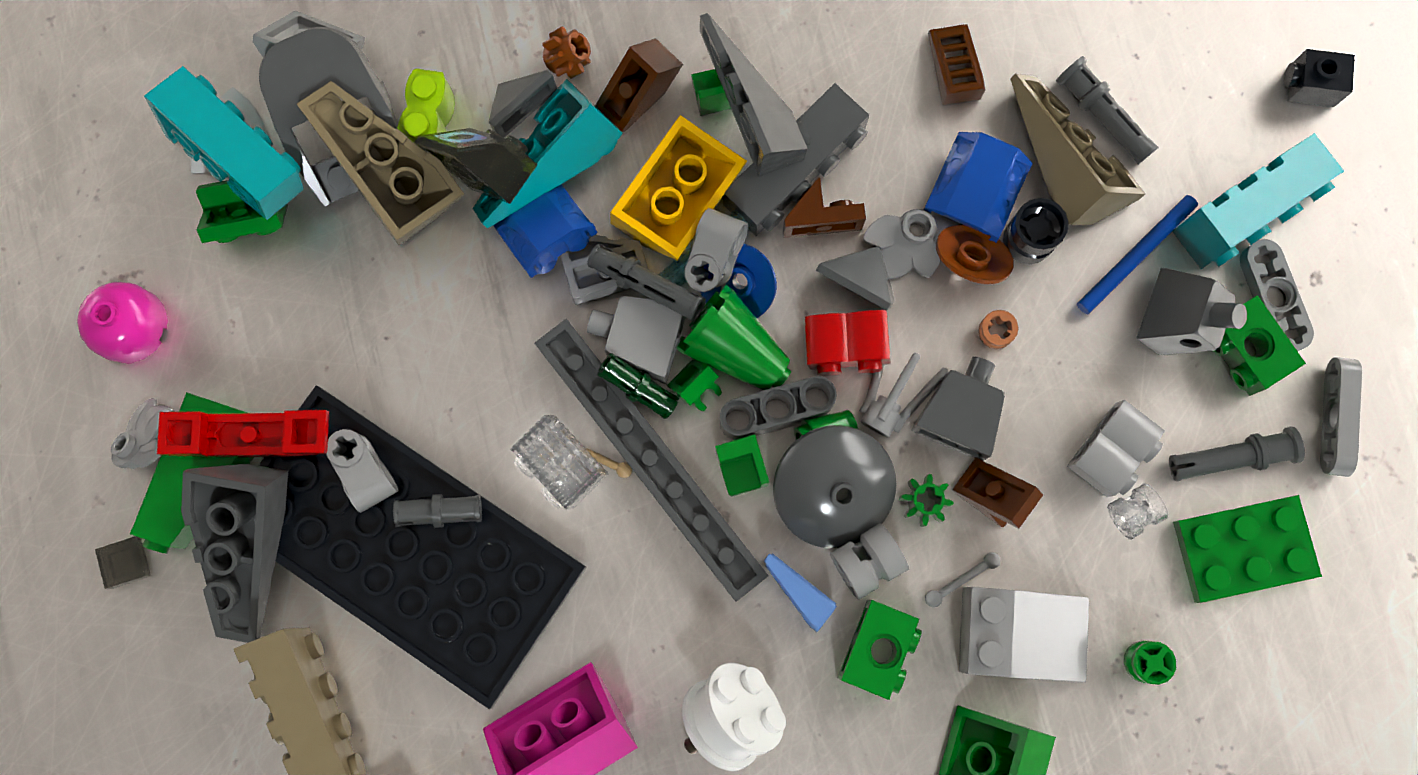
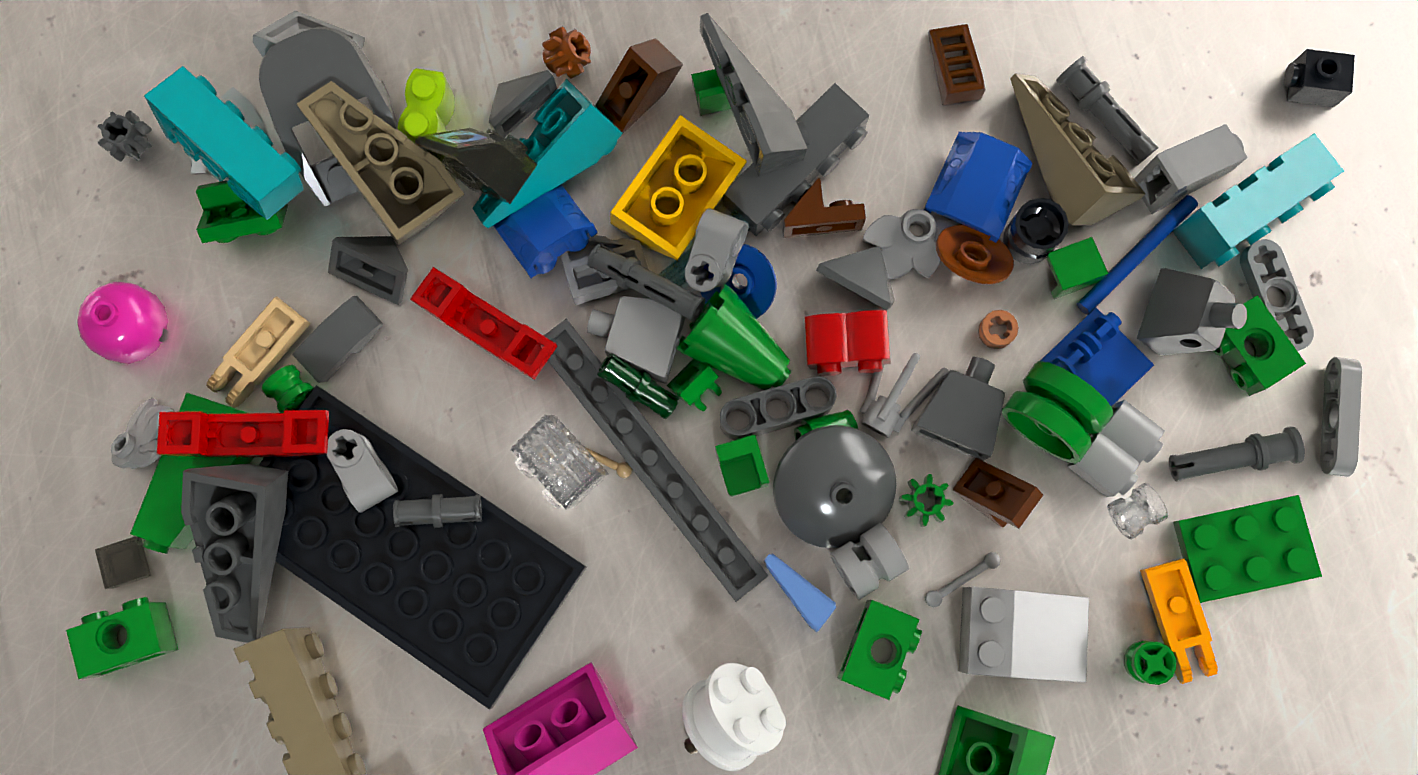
(96, 643): none -> green brick
(124, 136): none -> dark grey gear
(258, 350): none -> tan hinge
(287, 388): none -> green wheel
(336, 338): none -> dark grey slope
(370, 264): none -> dark grey slope
(483, 323): none -> red slope
(1057, 411): none -> green wheel
(1076, 267): none -> green panel
(1101, 355): none -> blue hinge
(1180, 616): none -> light orange hinge
(1189, 167): none -> light grey slope

